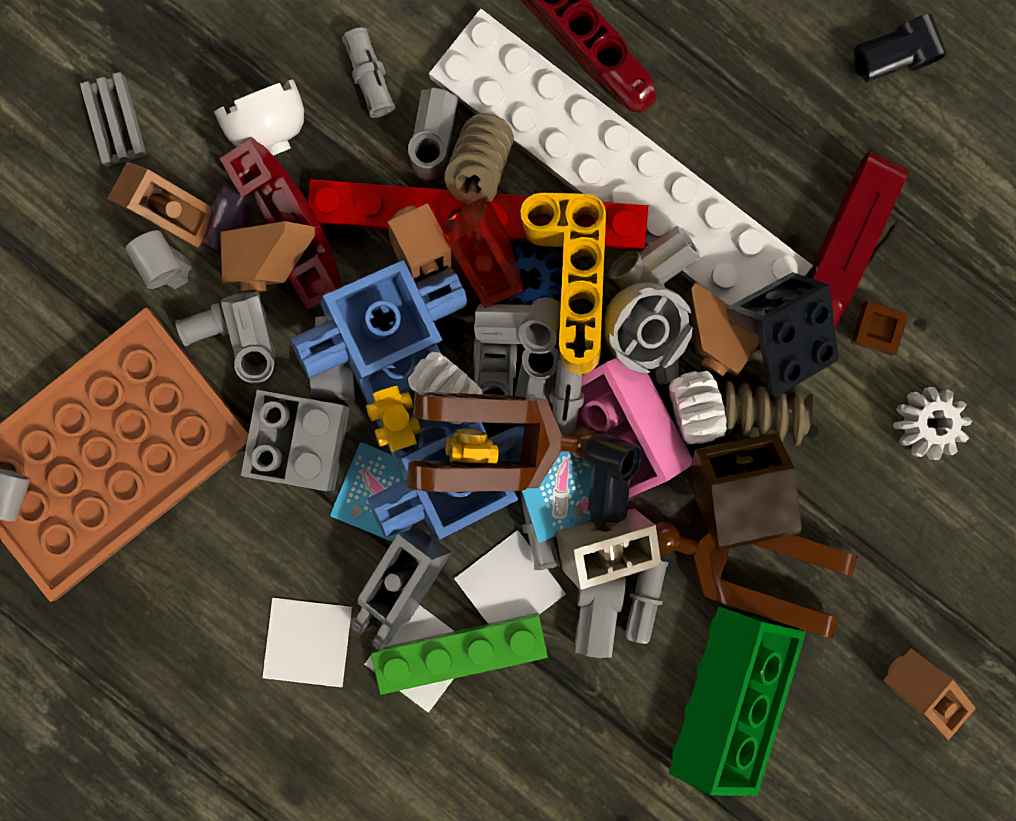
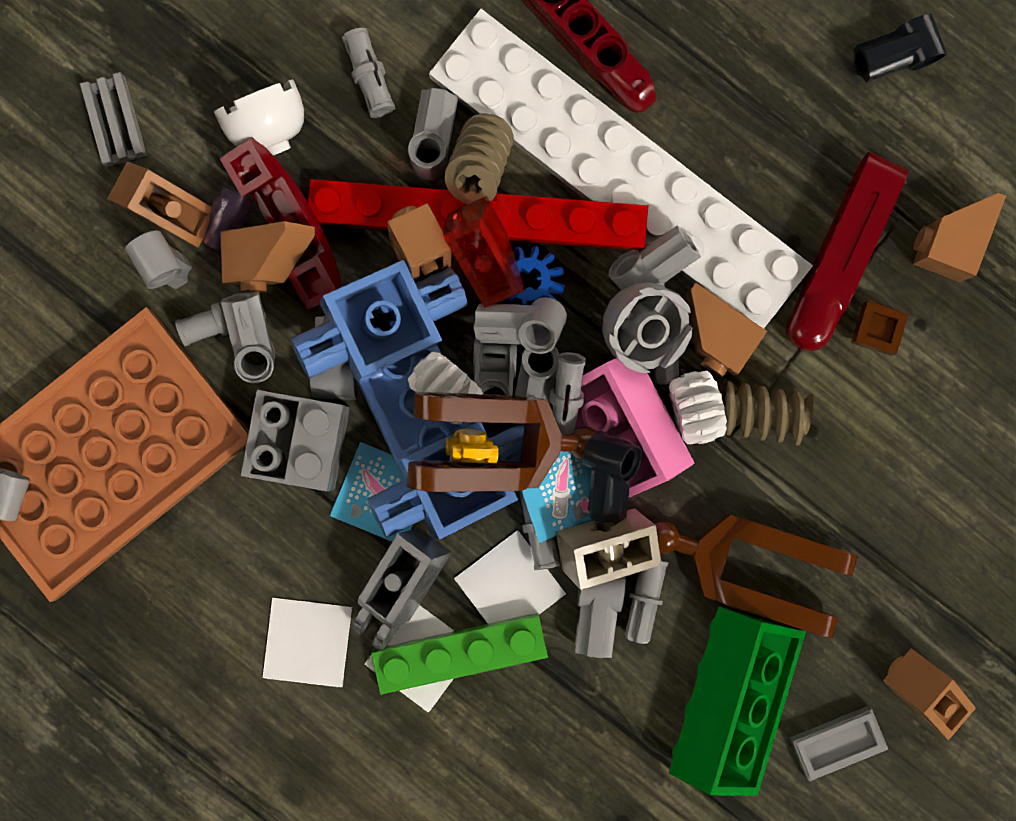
(397, 427): yellow piece -> none
(576, 284): yellow beam -> none
(746, 491): dark brown slope -> none
(792, 327): black bracket -> none
(838, 743): none -> light grey tile
(932, 440): white gear -> none
(958, 240): none -> medium nougat slope

